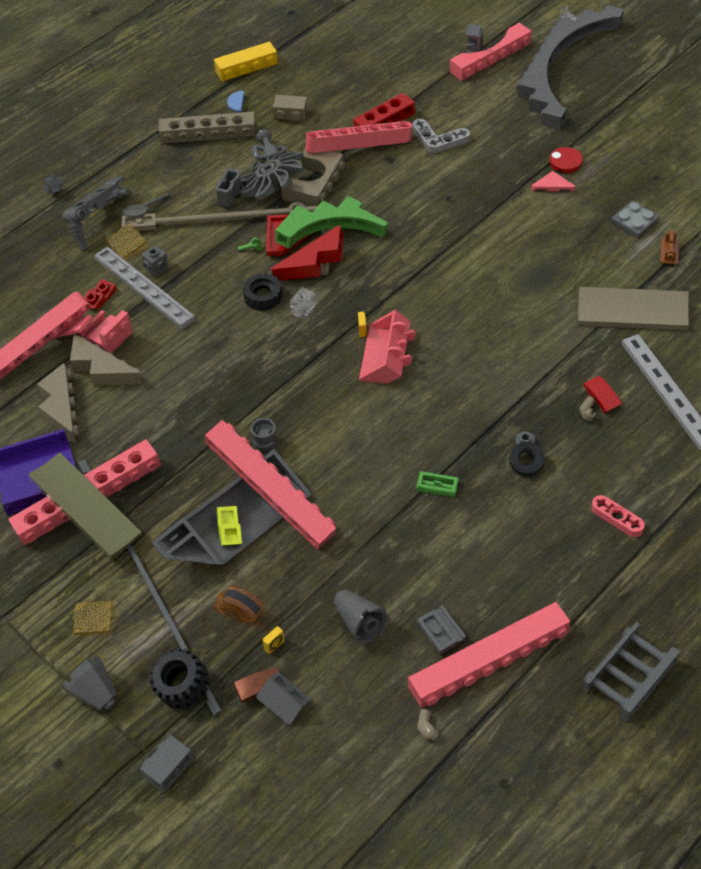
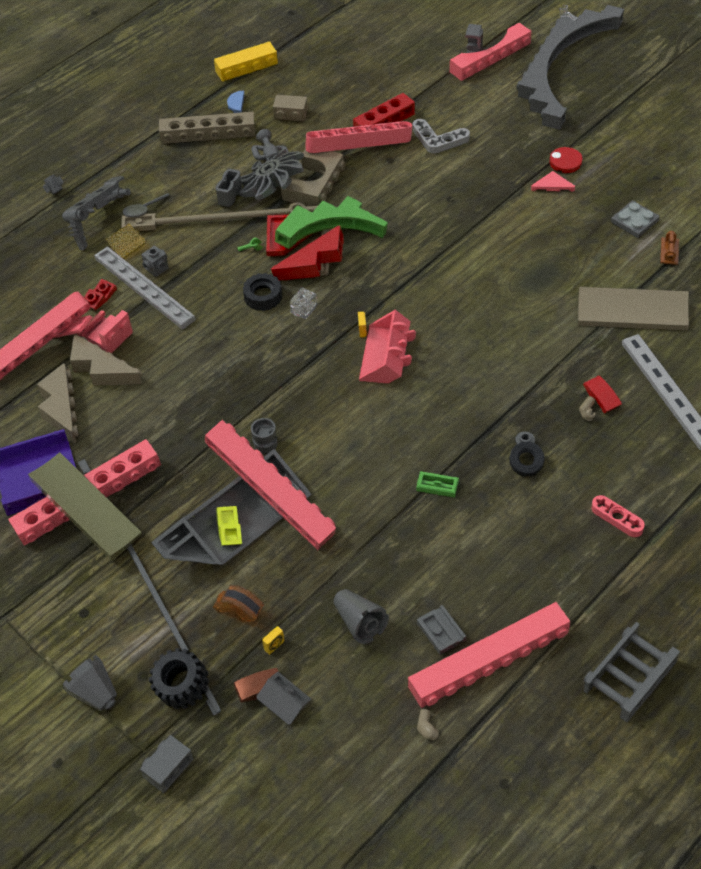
(92, 617): clear yellow piece -> none

